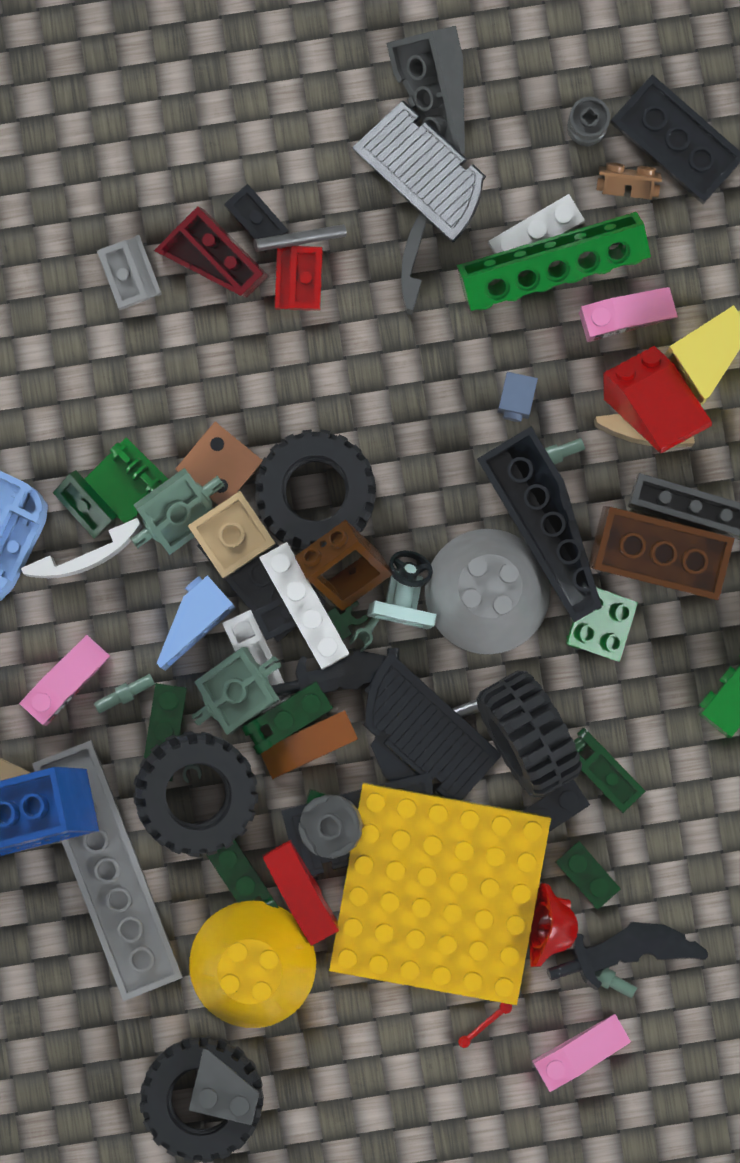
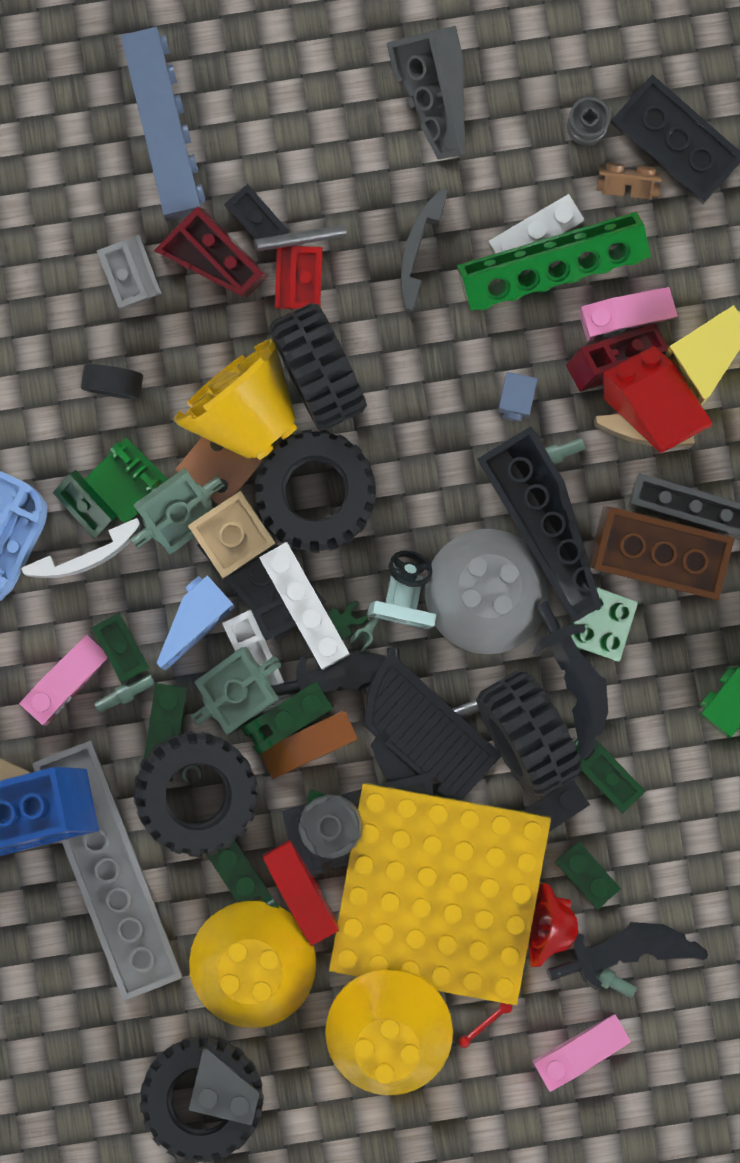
(112, 381): none -> black tyre
(120, 648): none -> dark green plate
(161, 122): none -> sand blue brick
(244, 405): none -> yellow cone
(318, 366): none -> black tyre
(356, 578): reddish brown window -> none
(389, 1032): none -> yellow cone
(424, 169): piece -> none
(579, 678): none -> black sword
(592, 360): none -> dark red slope

